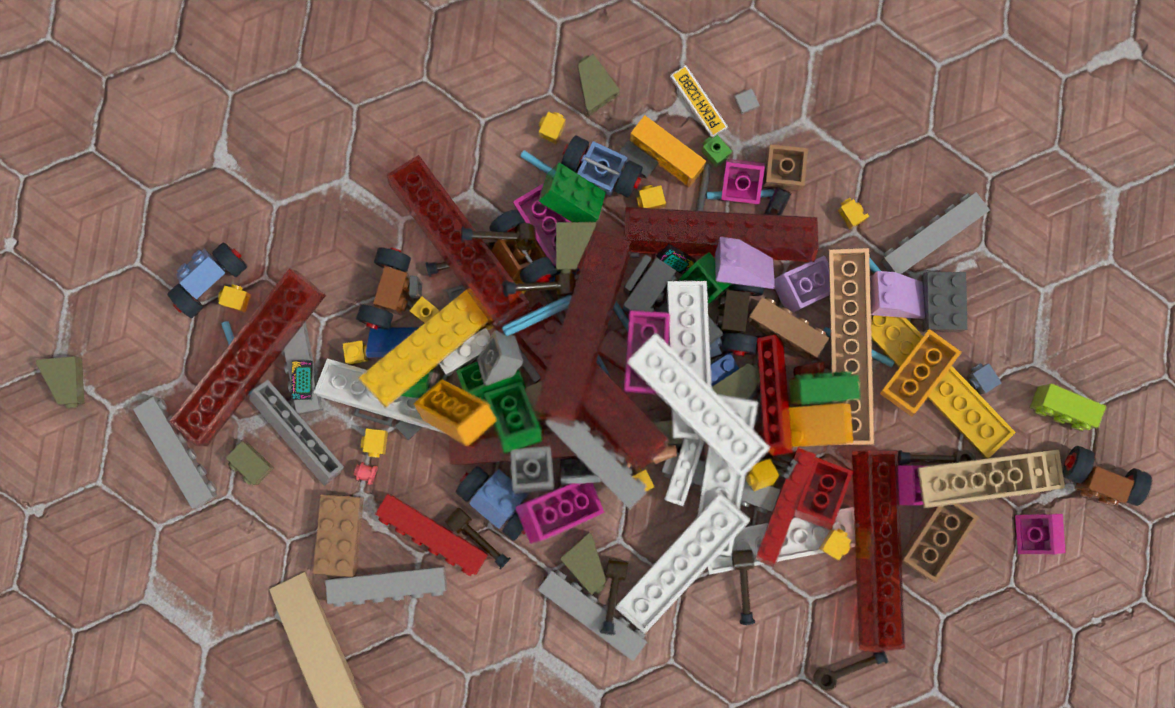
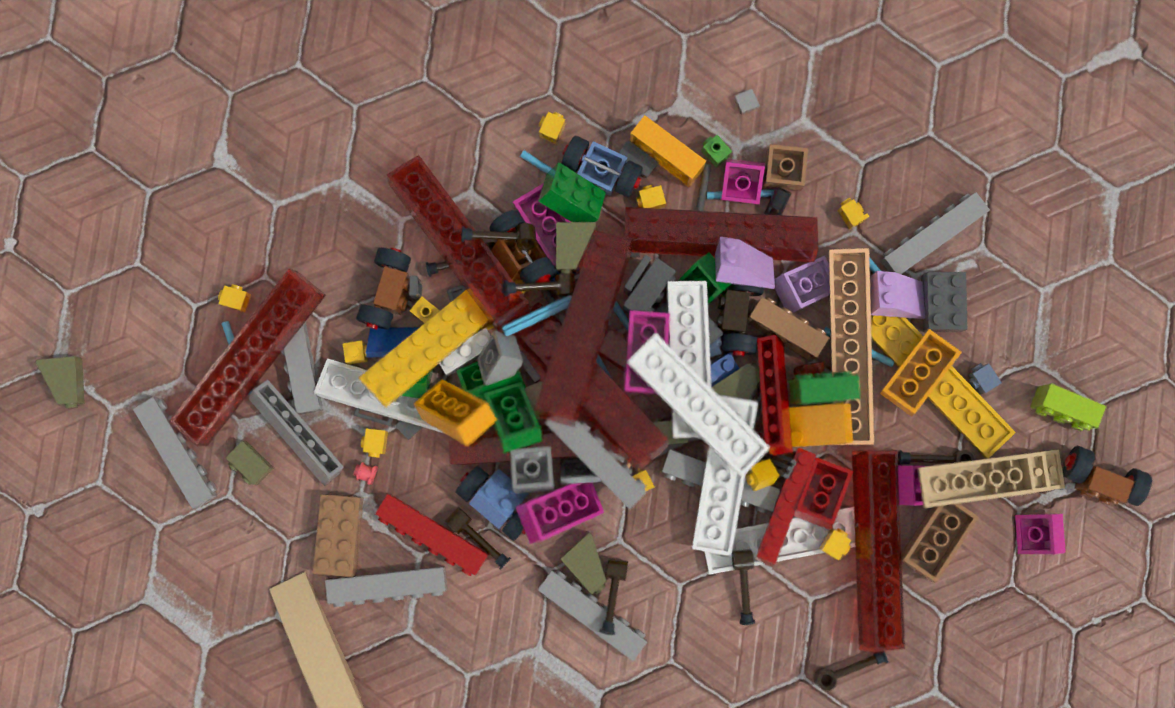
(201, 274): brick -> none
(301, 380): tile -> none
(596, 84): olive slope -> none
(668, 453): nougat cone -> none
(676, 258): tile -> none
(682, 563): white plate -> none
(684, 470): white tile -> none
(698, 101): tile -> none

